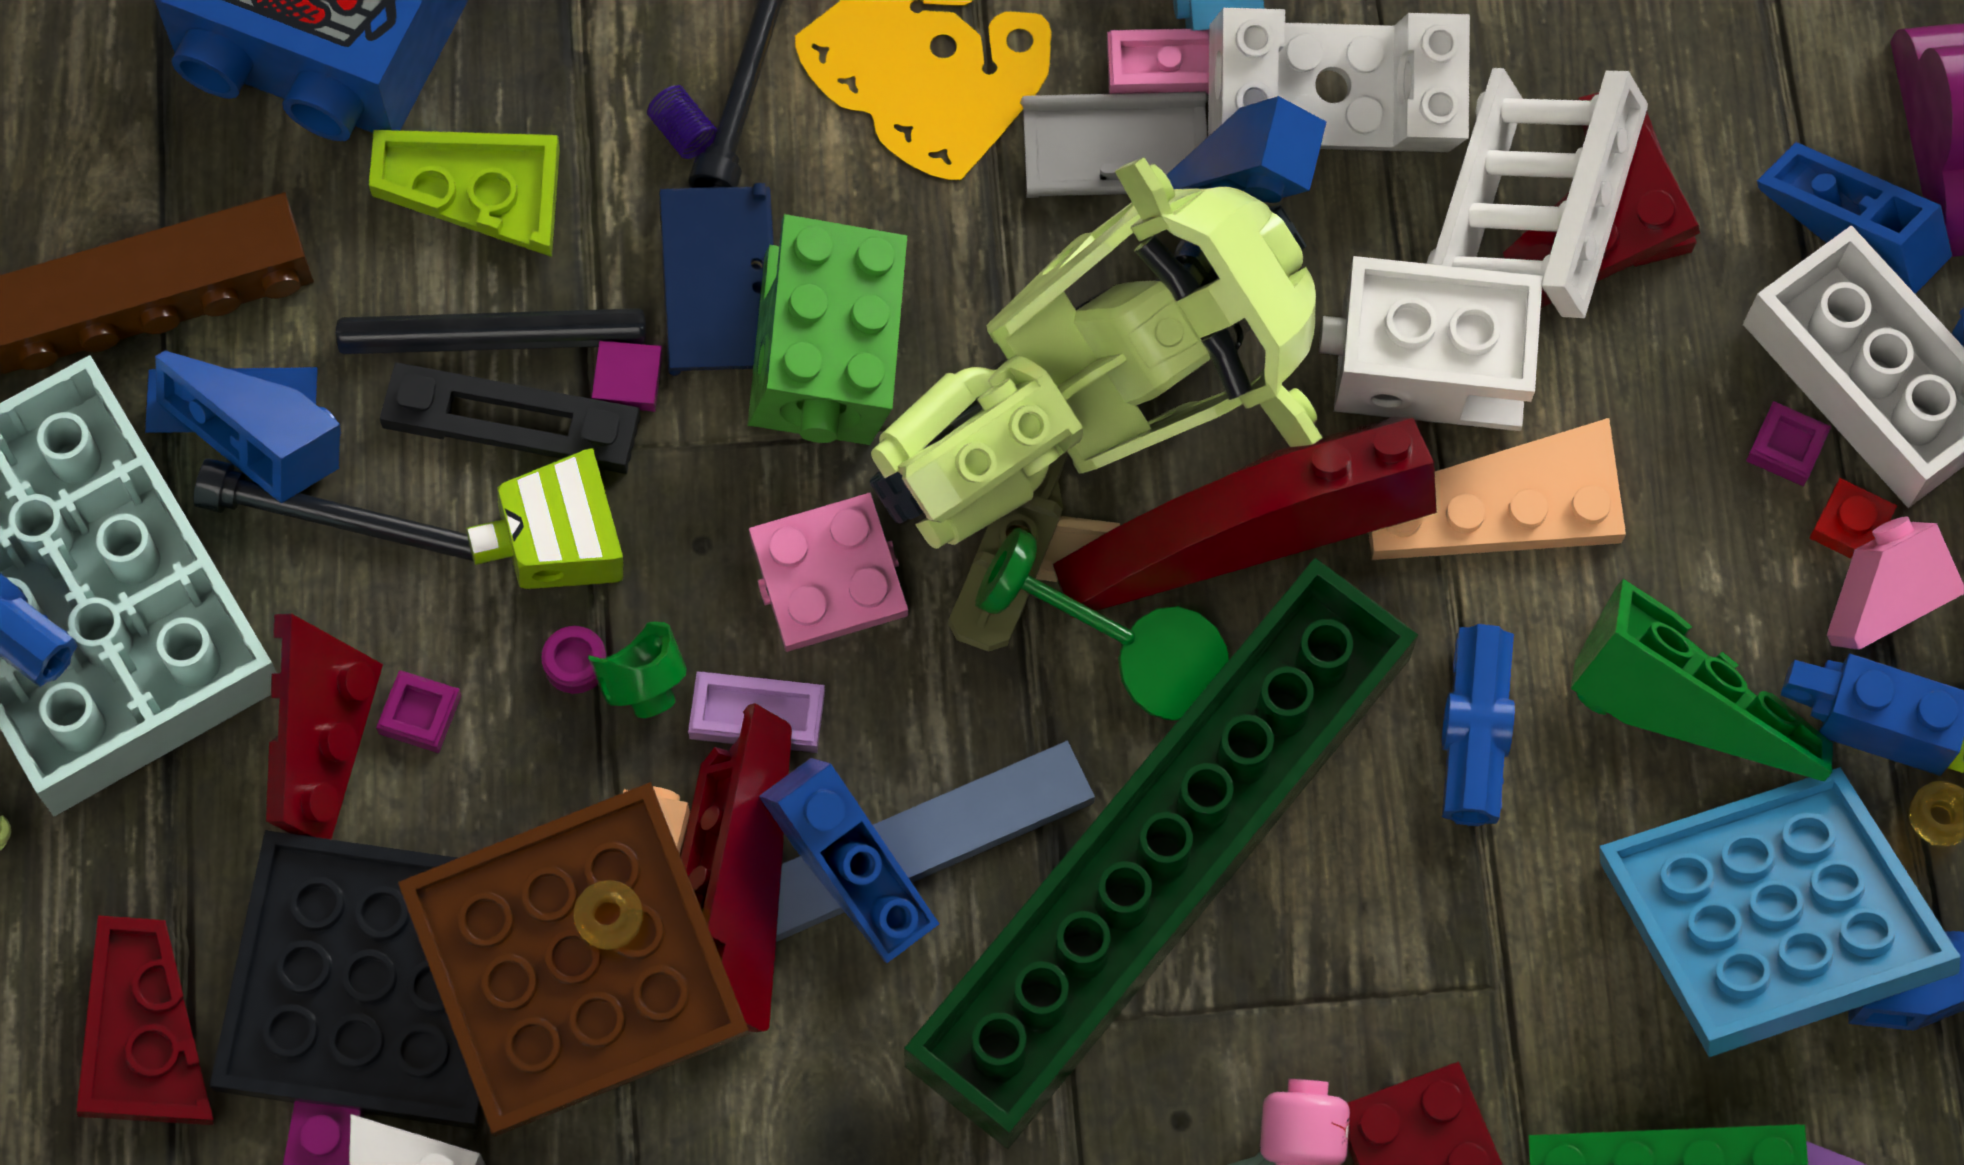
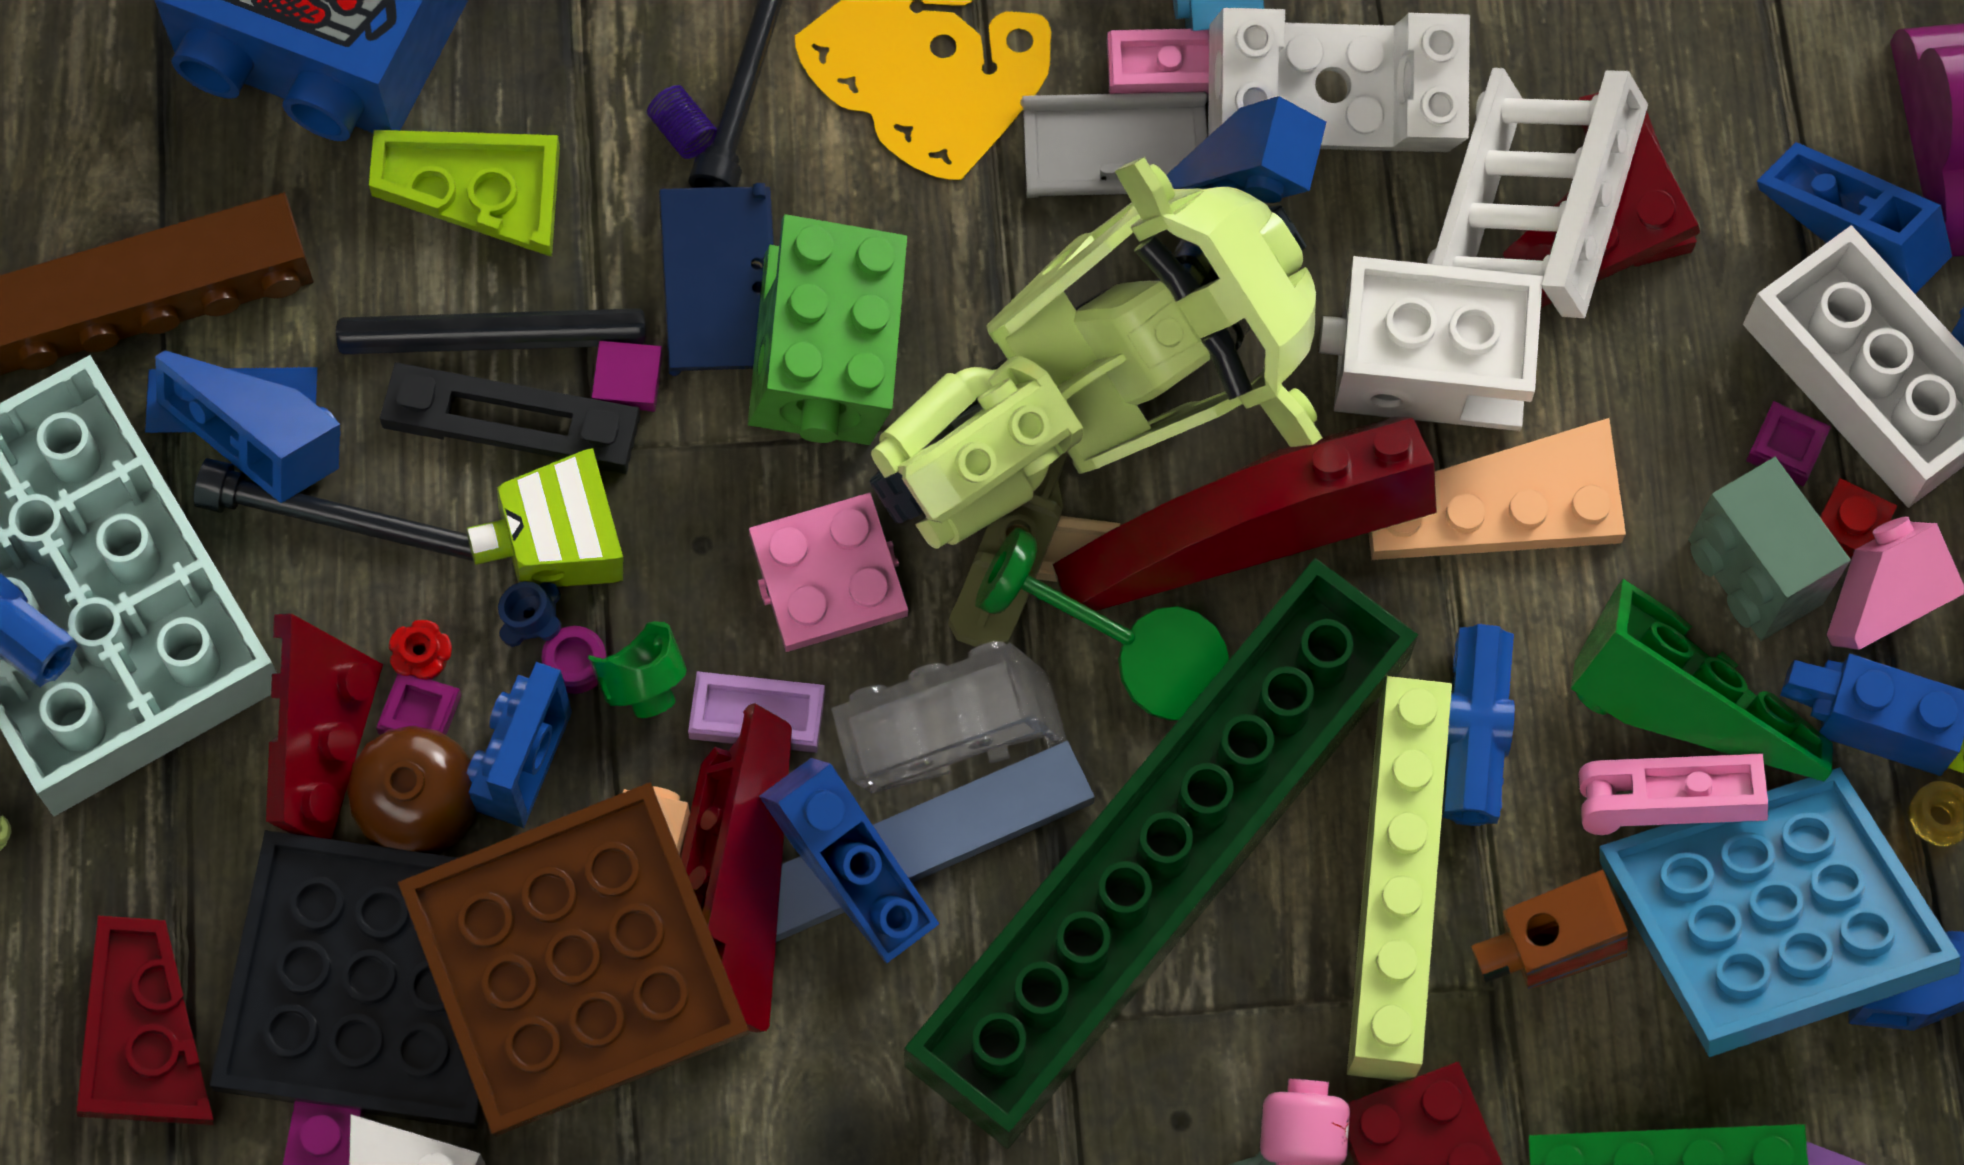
(412, 790): none -> reddish brown cylinder
(429, 663): none -> red plate
(521, 600): none -> dark blue plate
(522, 747): none -> blue plate
(619, 932): clear yellow plate -> none
(946, 717): none -> clear wedge
(1400, 880): none -> yellowish green brick
(1578, 917): none -> dark orange torso
(1672, 791): none -> bright pink plate
(1767, 549): none -> sand green brick

